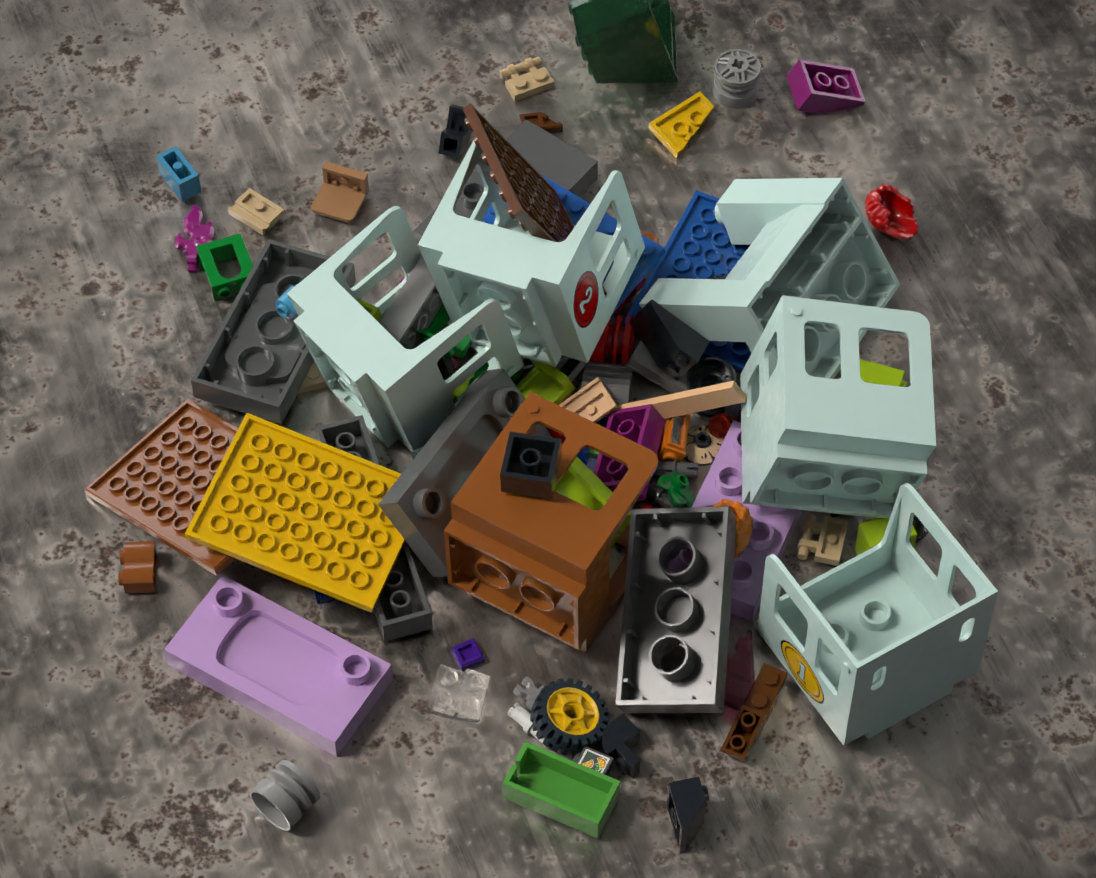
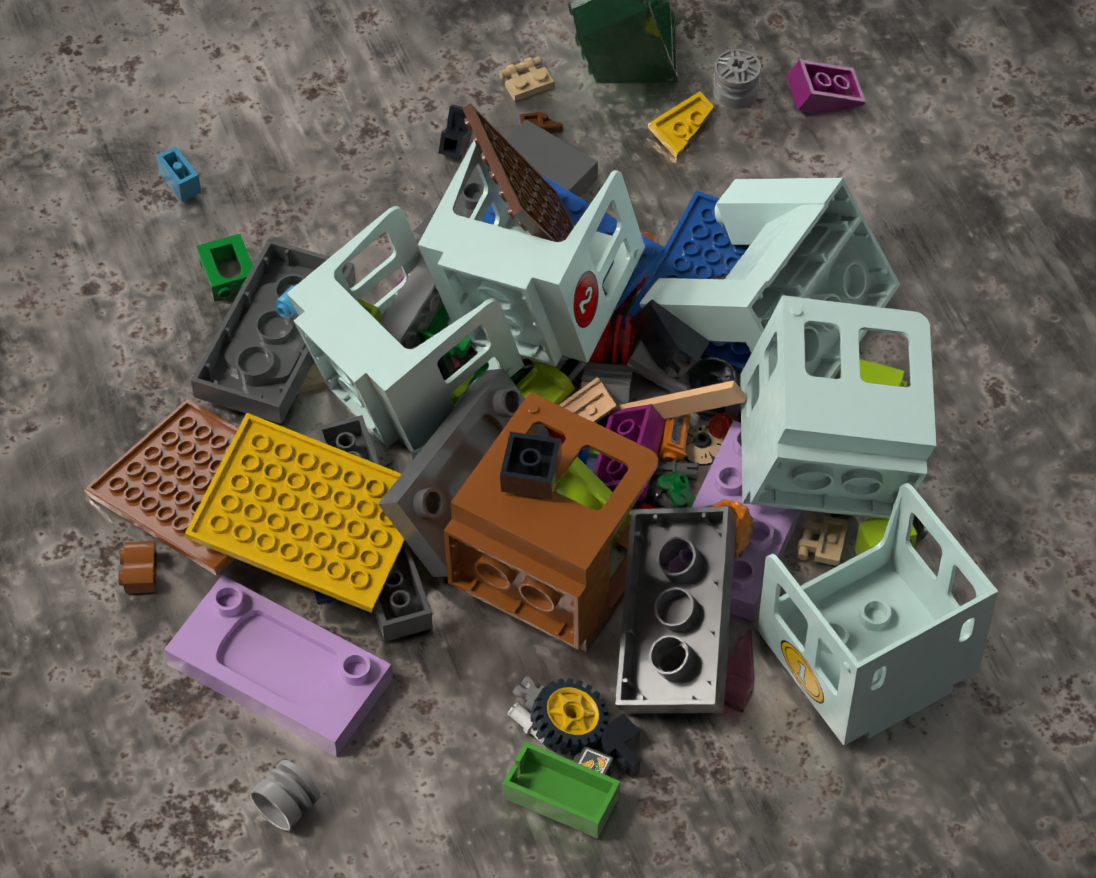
(199, 235): magenta piece -> none
(256, 211): tan plate -> none
(341, 192): medium nougat bracket -> none
(458, 694): clear slope -> none
(467, 654): dark purple tile -> none
(687, 809): black slope -> none
(754, 713): reddish brown slope -> none
(891, 212): red piece -> none

